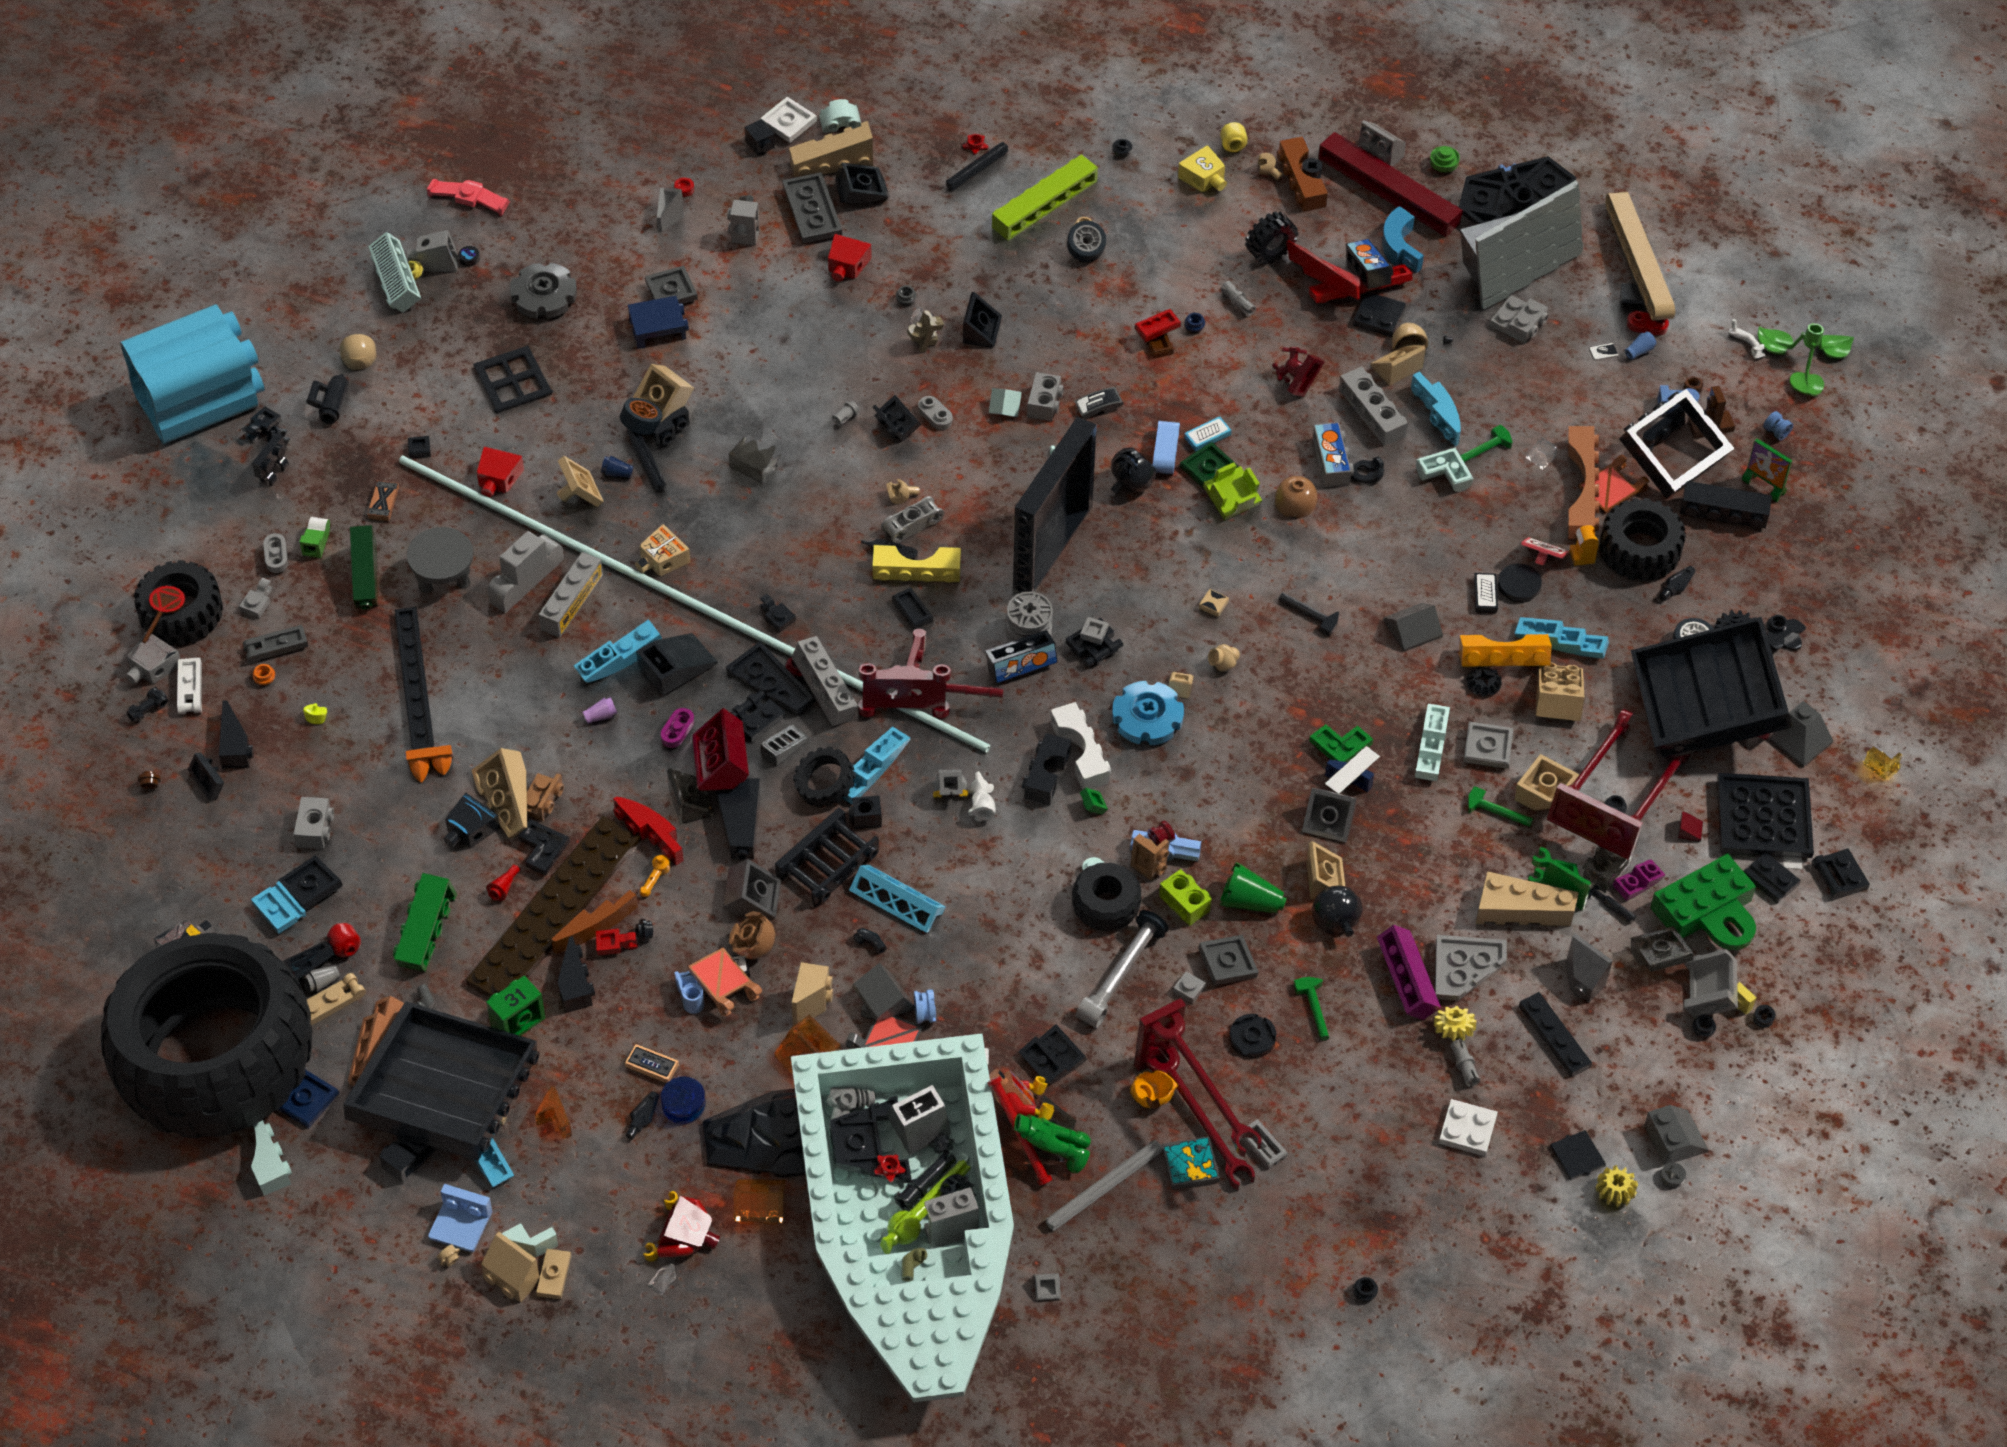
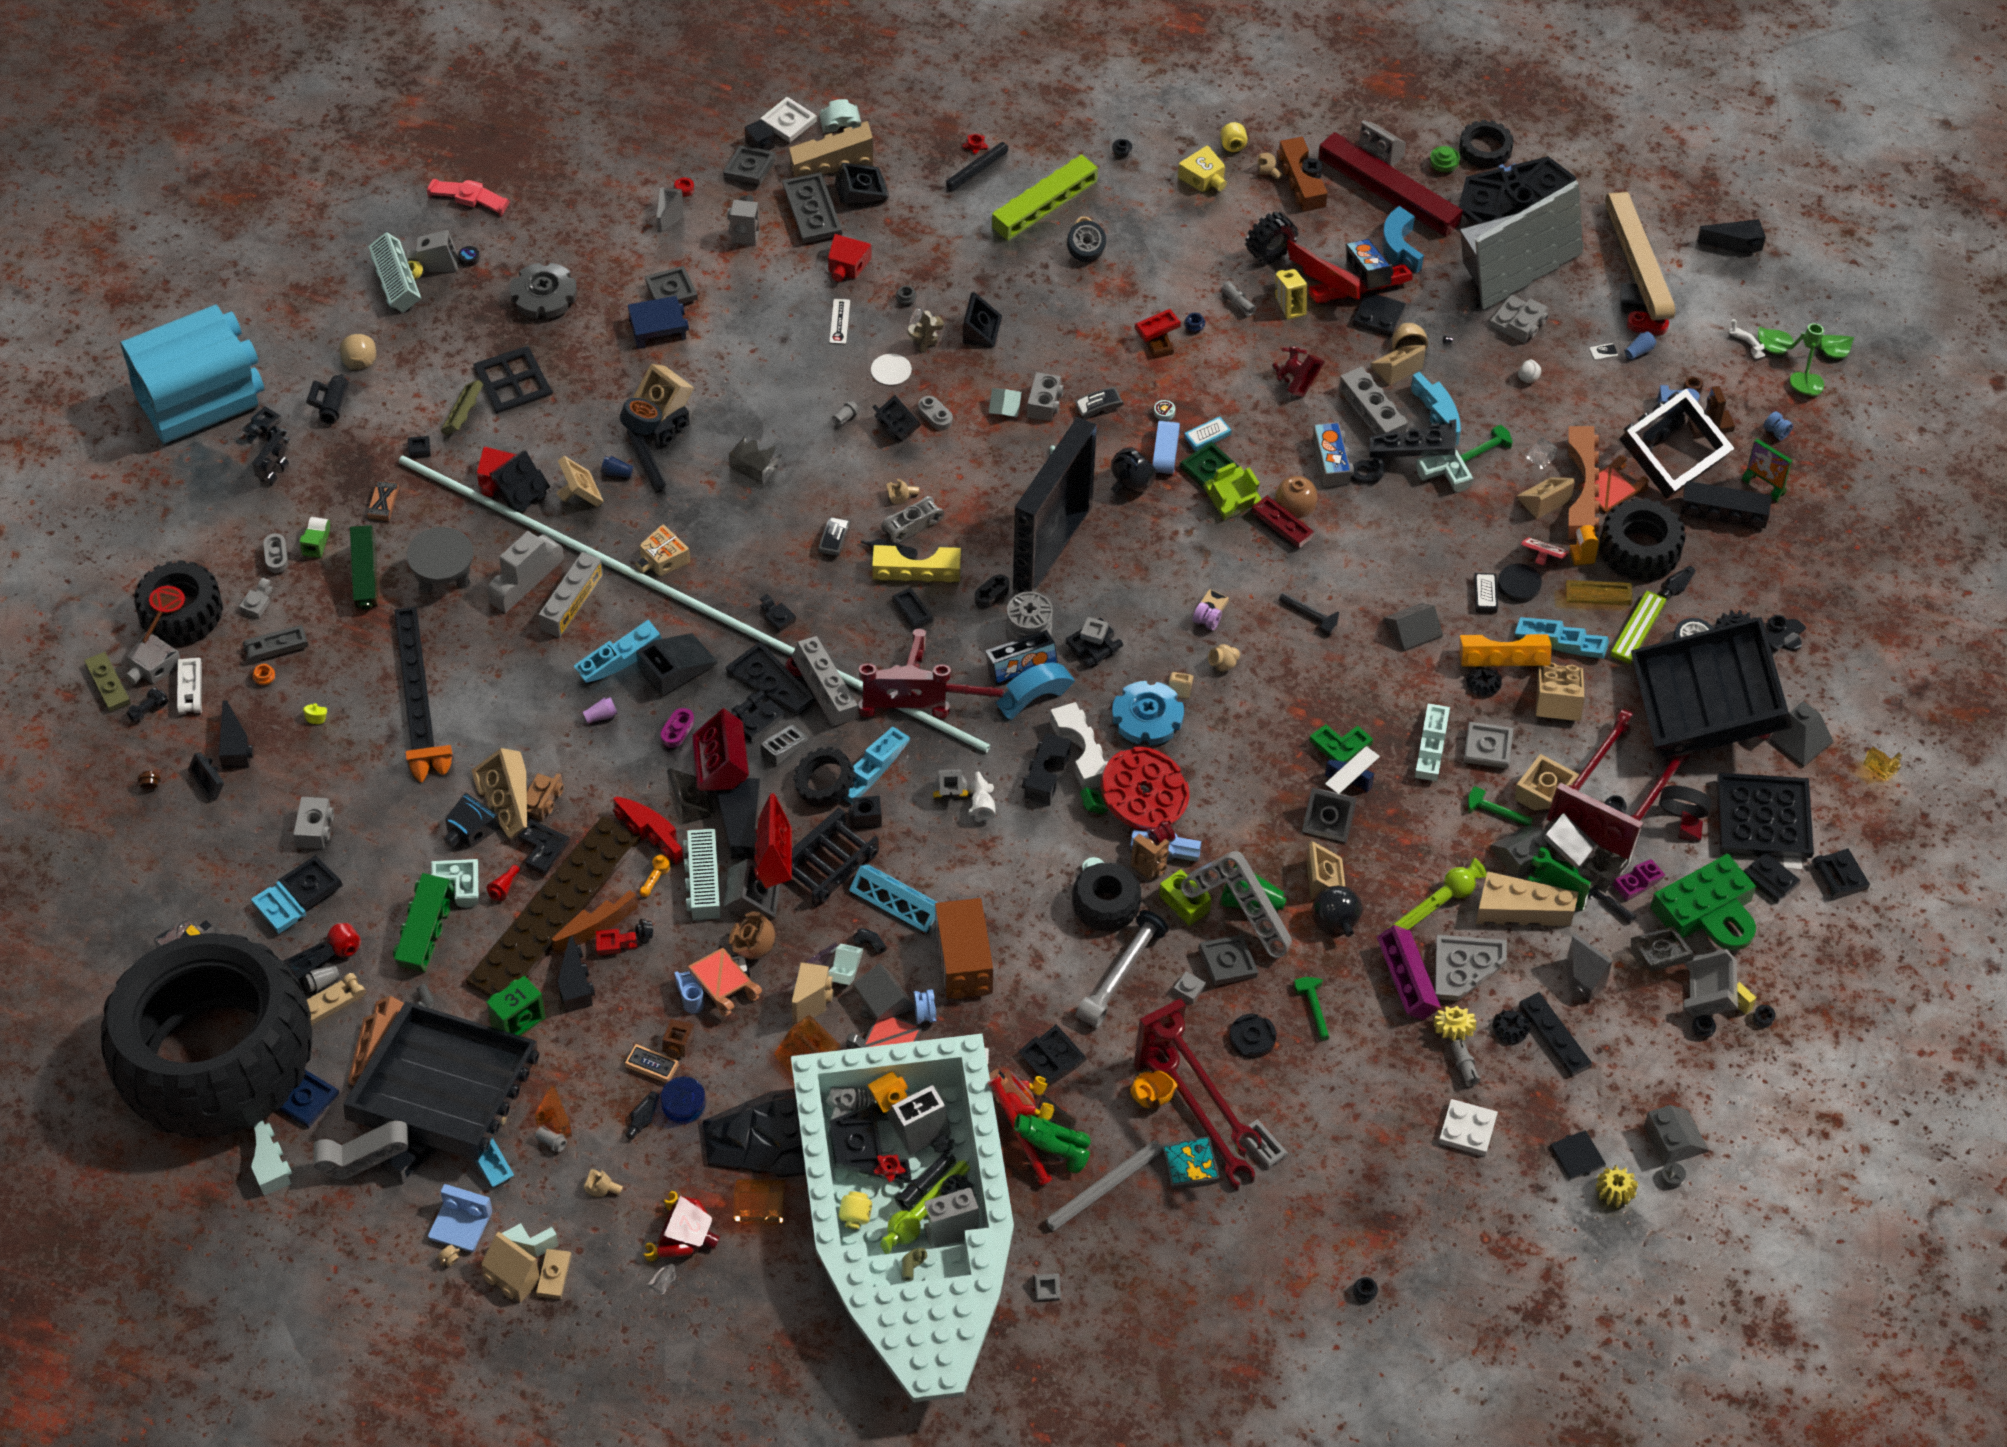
(107, 681): none -> olive plate
(361, 1153): none -> light grey beam
(462, 406): none -> olive plate
(464, 876): none -> light aqua brick
(520, 481): none -> black plate
(555, 1141): none -> light grey pin
(600, 1183): none -> tan piece
(676, 1043): none -> reddish brown brick
(703, 874): none -> light aqua brick
(750, 165): none -> dark grey plate
(773, 845): none -> red slope
(823, 956): none -> piece
(834, 536): none -> slope
(839, 321): none -> white sticker
(845, 963): none -> light aqua slope
(855, 1209): none -> light yellow head
(888, 1090): none -> light orange brick
(891, 369): none -> white sticker
(964, 948): none -> dark orange brick
(989, 589): none -> black beam
(1032, 683): none -> dark azure arch
(1146, 767): none -> red plate
(1164, 410): none -> tile
(1207, 616): none -> lavender wheel
(1244, 897): none -> light grey beam
(1283, 521): none -> dark red plate
(1289, 287): none -> light yellow torso
(1423, 442): none -> black wing
(1458, 883): none -> lime piece
(1482, 158): none -> black tyre
(1513, 1034): none -> black gear
(1519, 848): none -> dark grey slope
(1529, 371): none -> white piece
(1547, 496): none -> tan slope
(1568, 840): none -> slope
(1598, 592): none -> clear yellow plate
(1638, 626): none -> lime tile
(1688, 794): none -> black tyre
(1734, 236): none -> black slope

